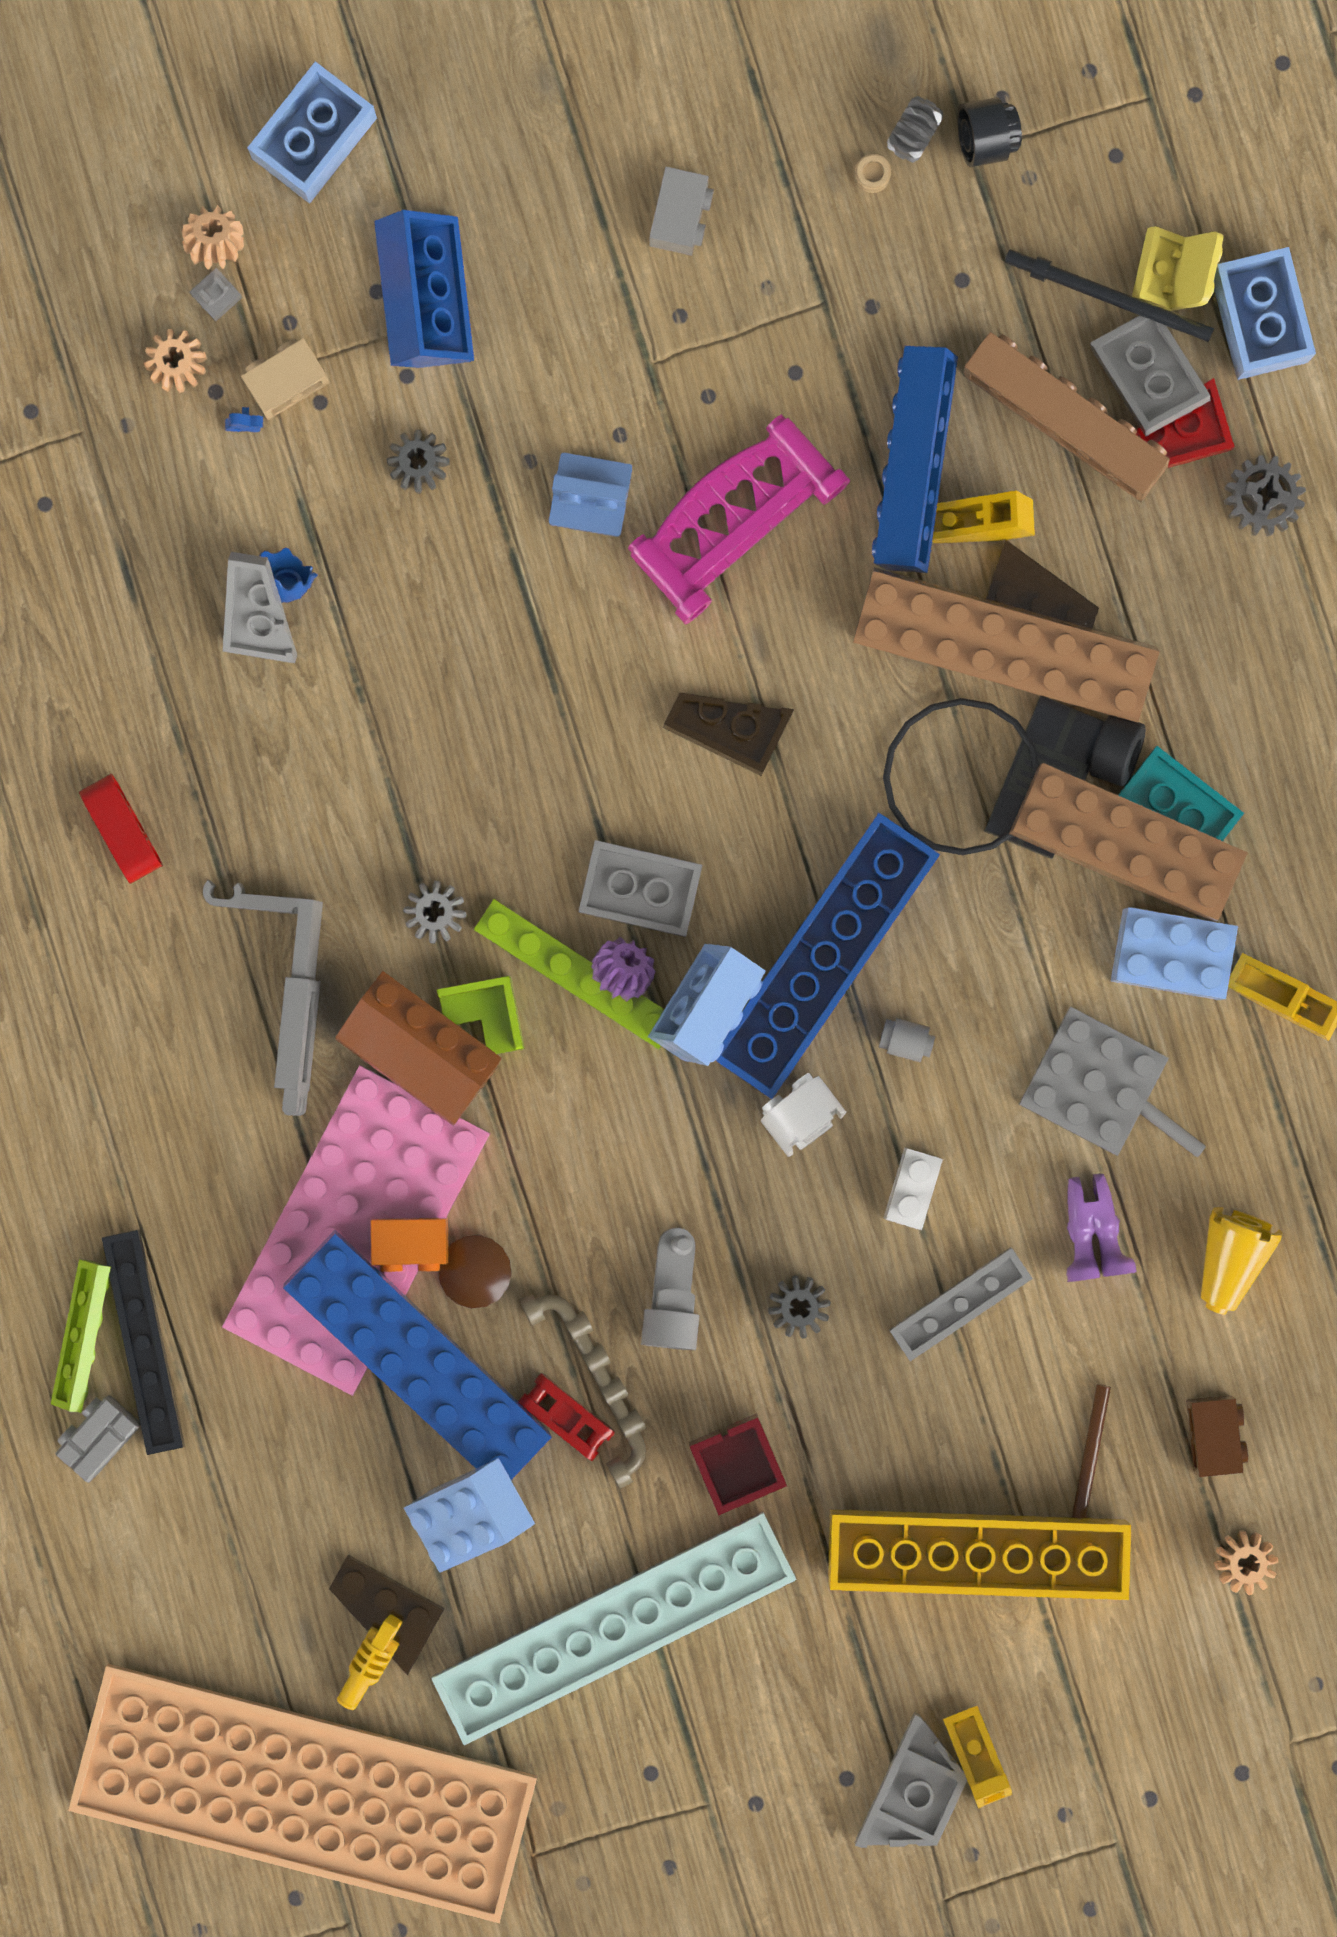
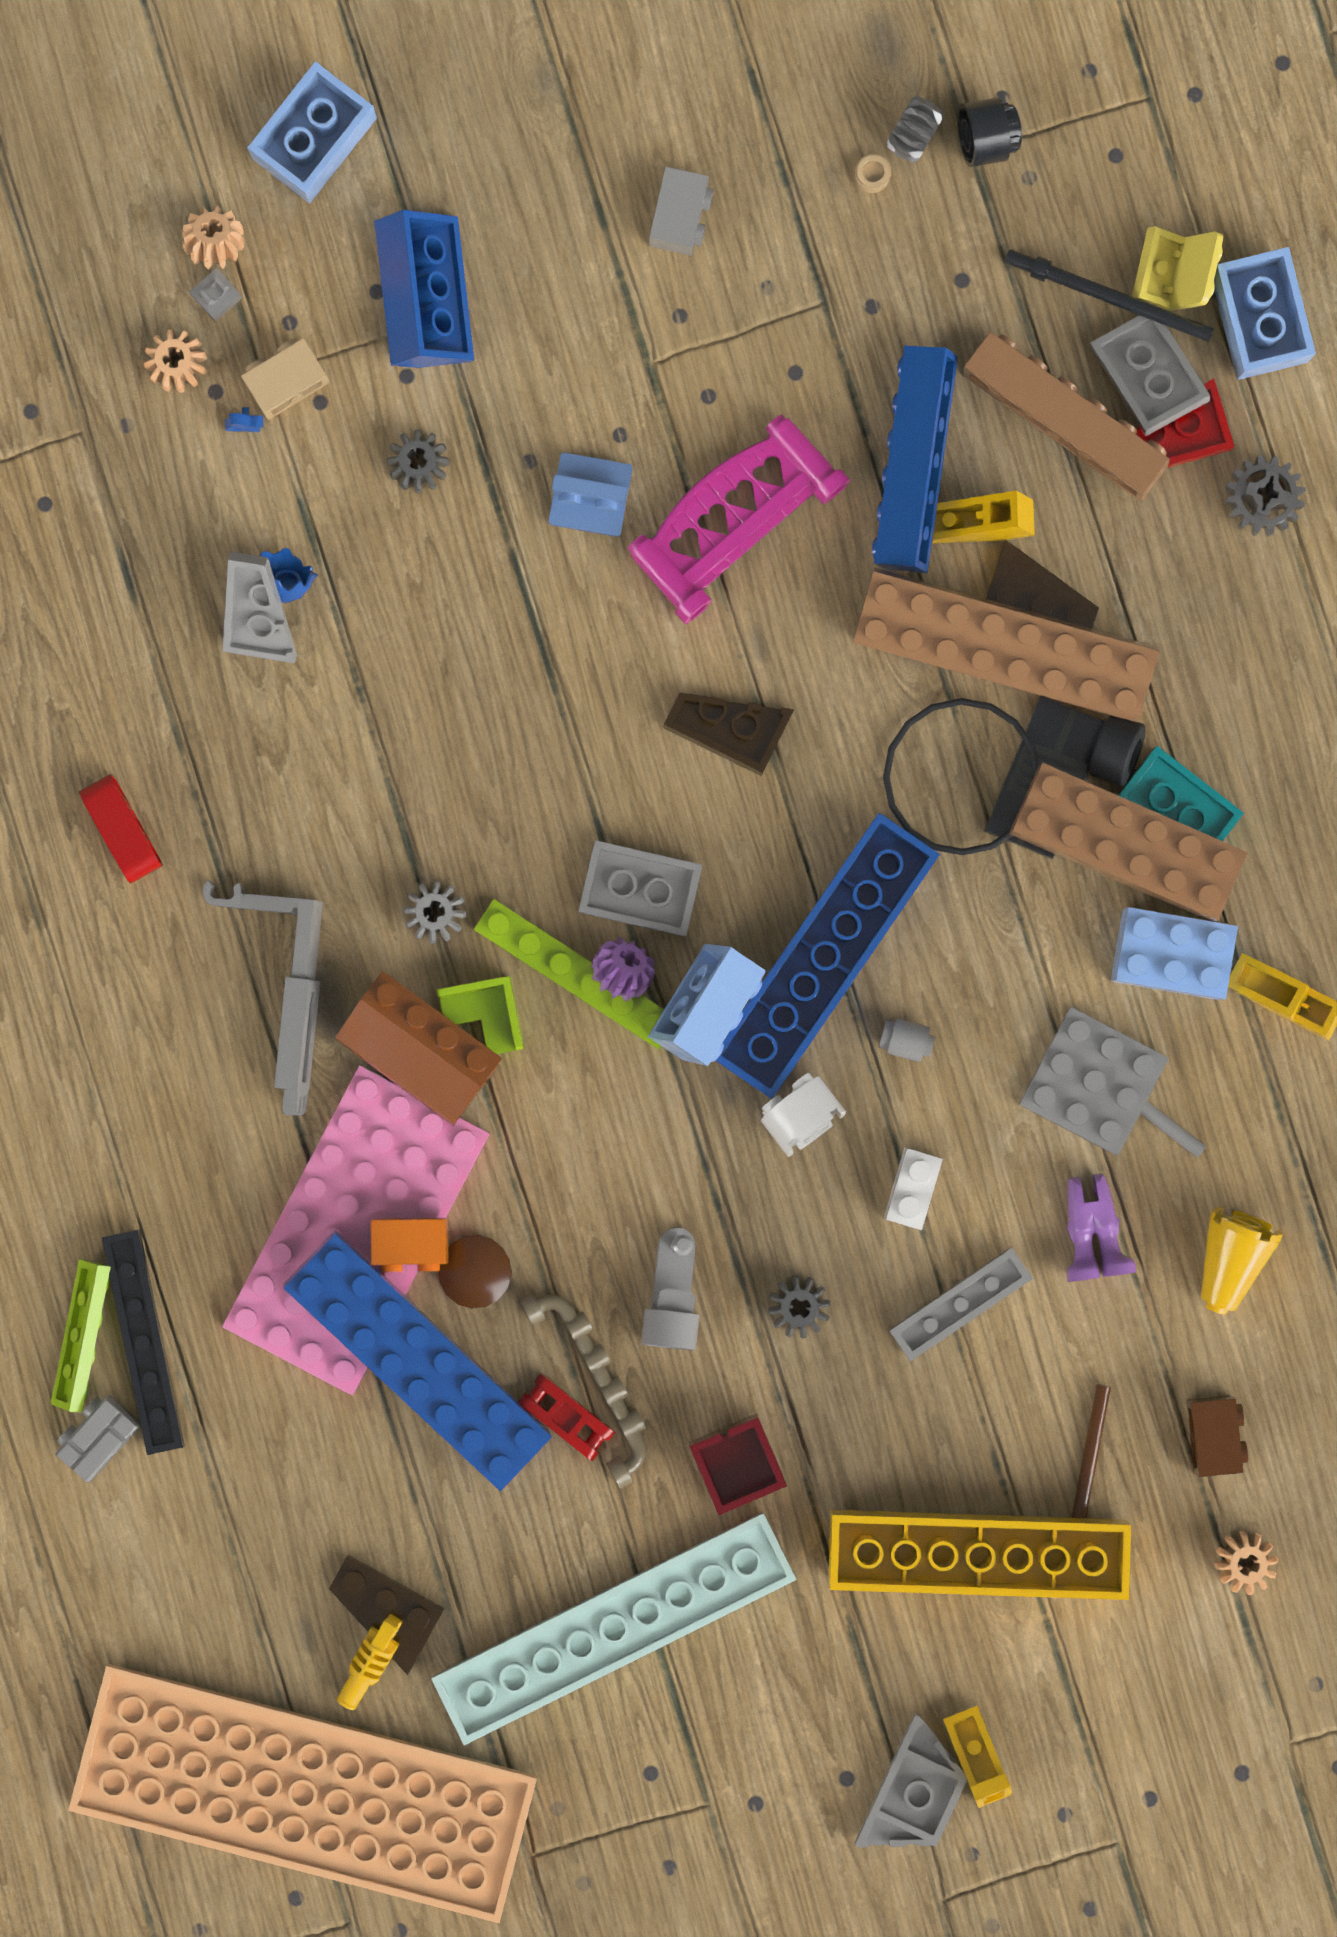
(469, 1515): light blue brick -> none

